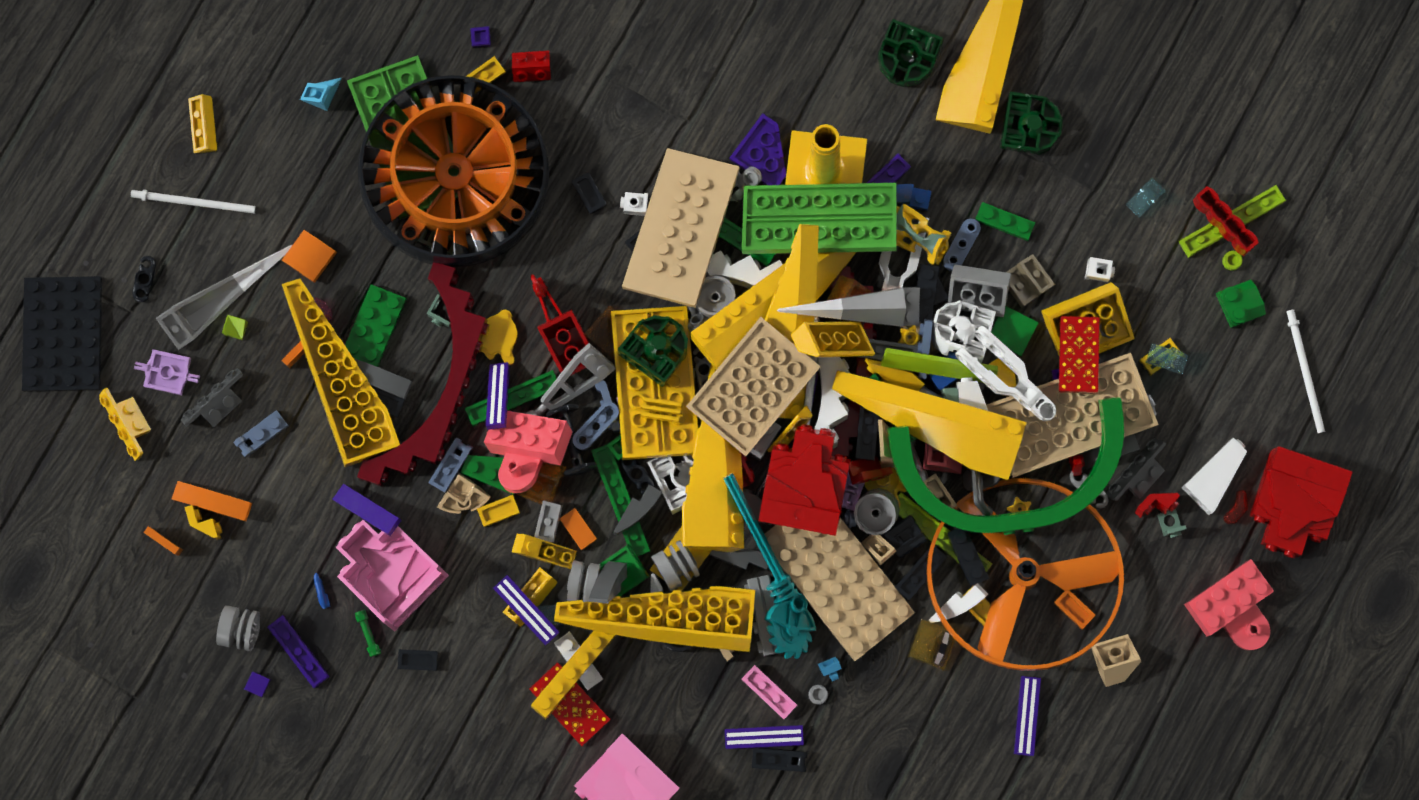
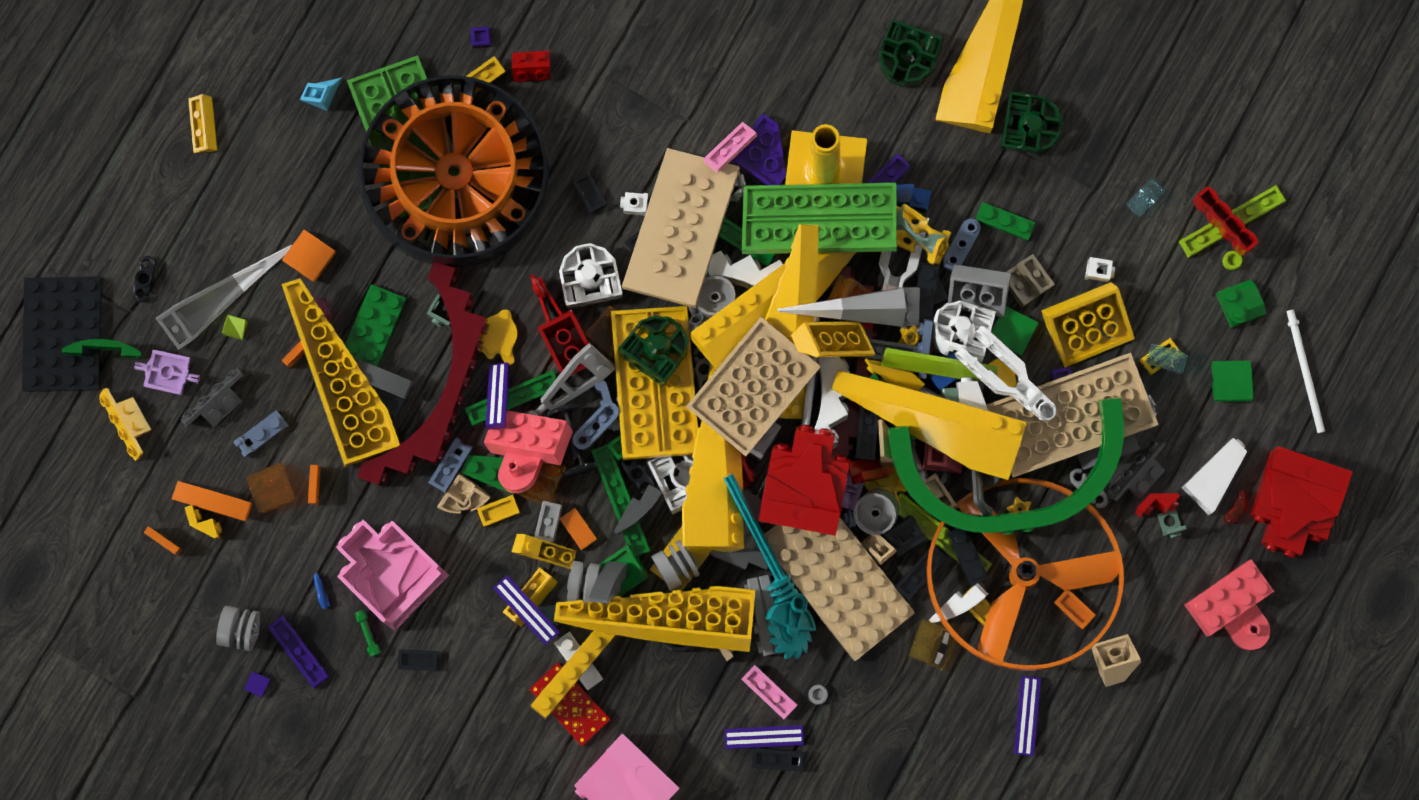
(127, 351): none -> green slope
(144, 195): white bar -> none
(271, 488): none -> clear orange slope
(314, 485): none -> orange tile
(366, 510): dark purple tile -> none
(584, 278): none -> white connector
(655, 584): white slope -> none
(660, 409): yellow tile -> none
(730, 147): none -> bright pink plate
(752, 176): light grey tile -> none
(789, 432): yellow slope -> none
(830, 667): dark azure tile -> none
(1076, 463): red plate -> none
(1079, 354): red tile -> none
(1232, 381): none -> green slope

